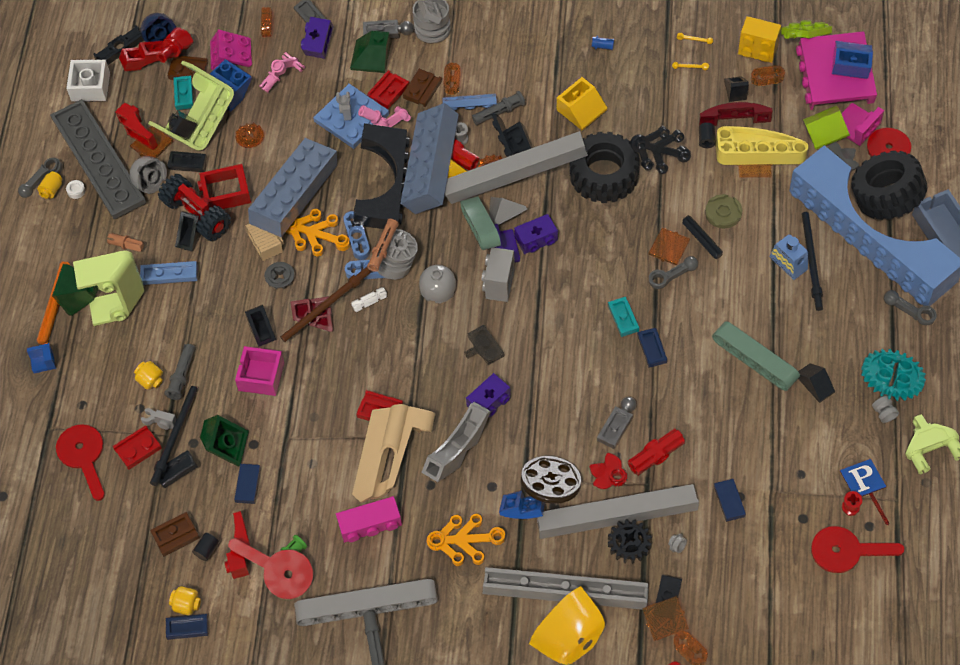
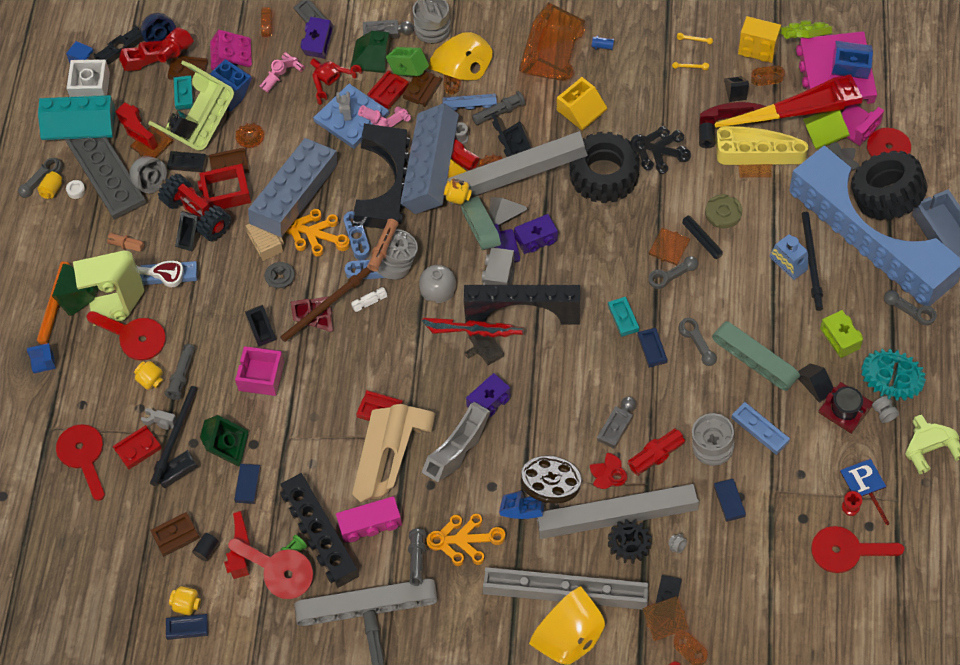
(76, 117): none -> teal slope
(79, 52): none -> blue panel
(131, 333): none -> red piece
(168, 272): none -> white piece
(229, 158): none -> reddish brown plate
(298, 487): none -> black brick
(329, 73): none -> red piece
(407, 61): none -> bright green brick
(417, 550): none -> dark grey pin
(452, 58): none -> yellow piece
(457, 191): none -> yellow head
(471, 327): none -> red sword
(551, 43): none -> clear orange windscreen
(559, 299): none -> black arch
(708, 357): none -> dark grey piece
(713, 429): none -> light grey wheel
(760, 428): none -> medium blue plate
(822, 98): none -> red plate
(841, 333): none -> lime brick
(848, 407): none -> piece

